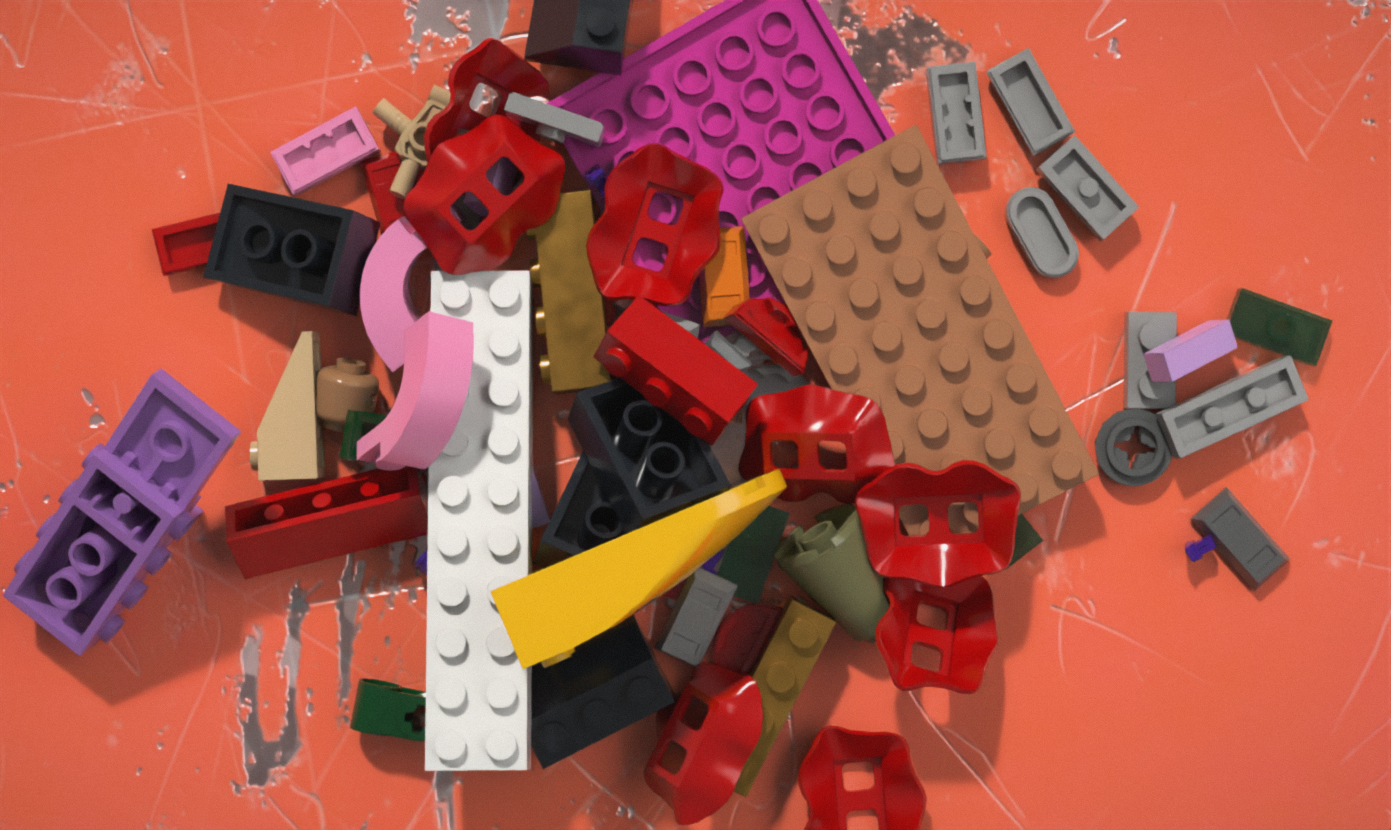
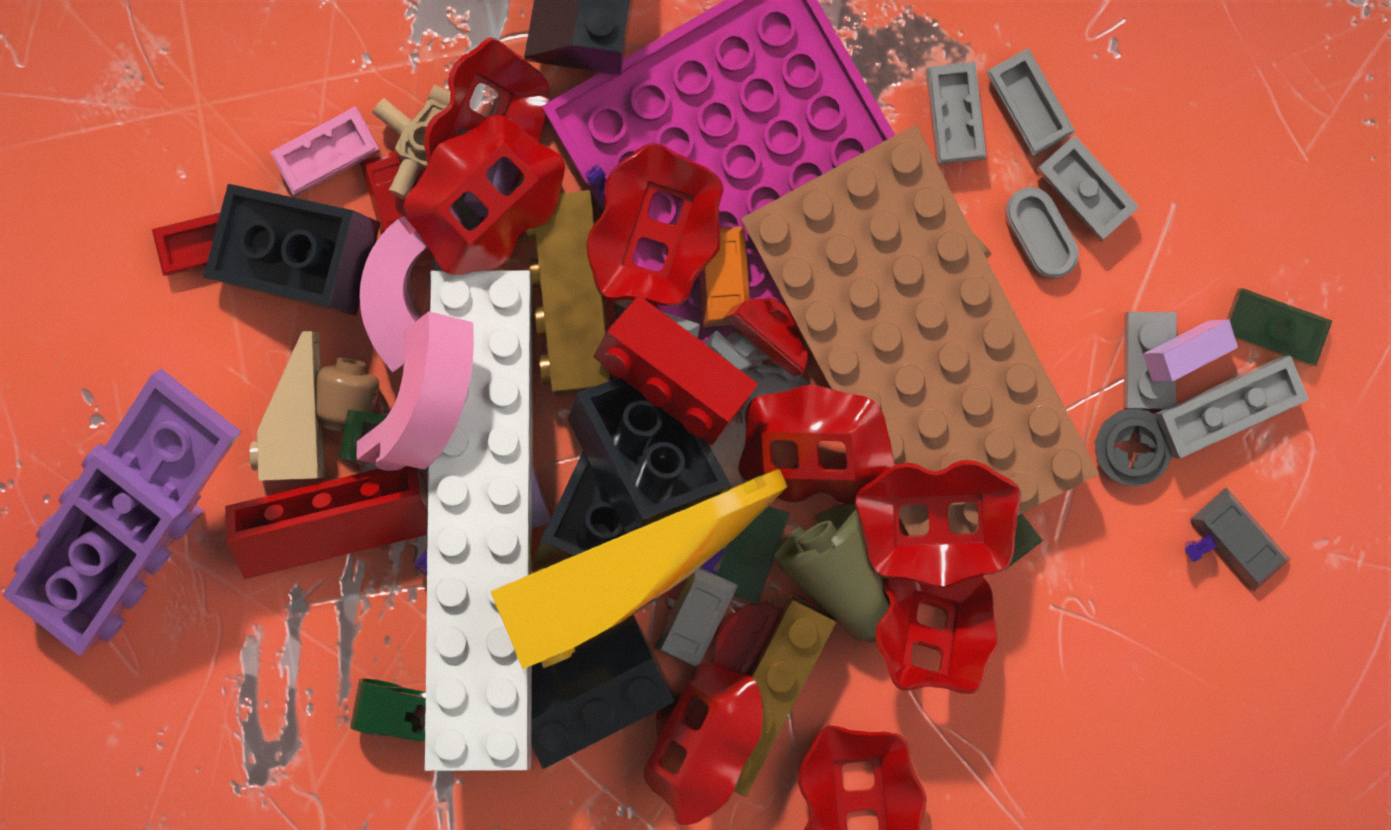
(554, 122): light grey plate -> none

